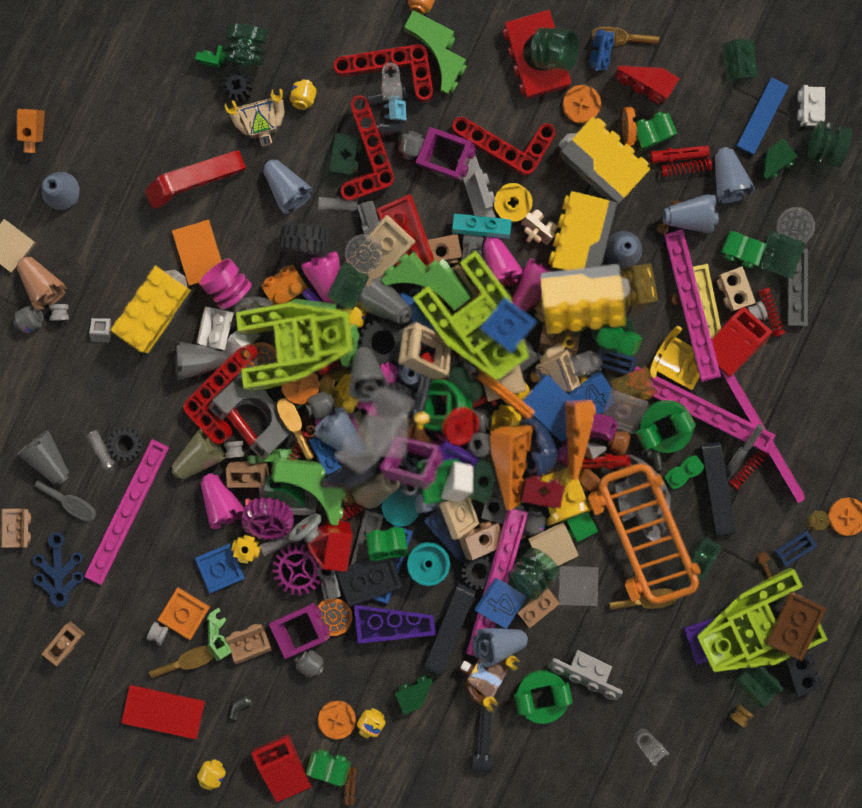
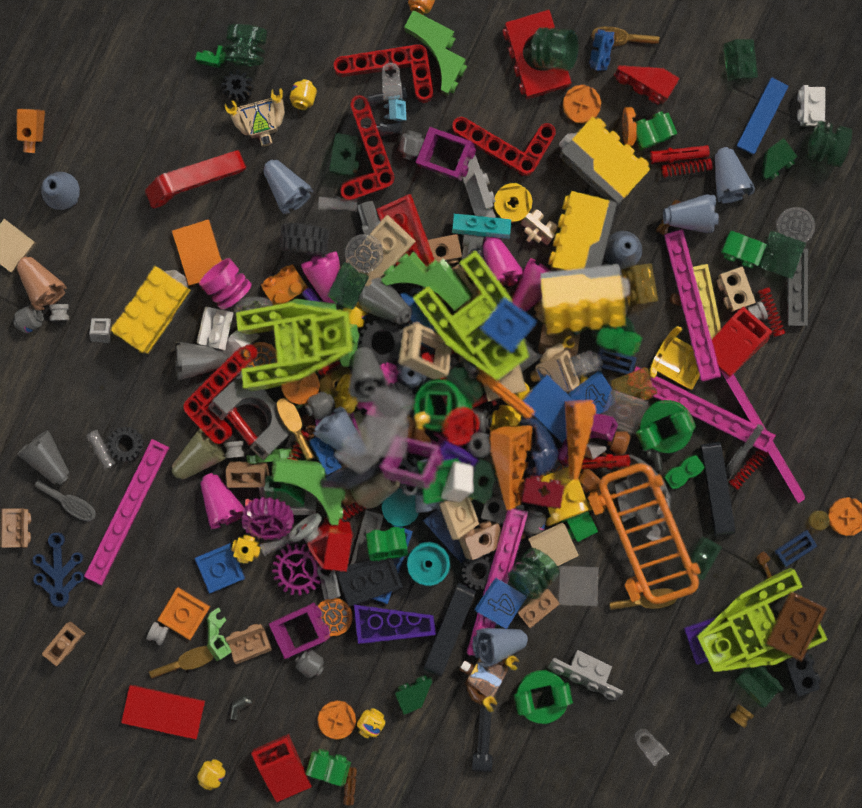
(421, 395): black pin -> none

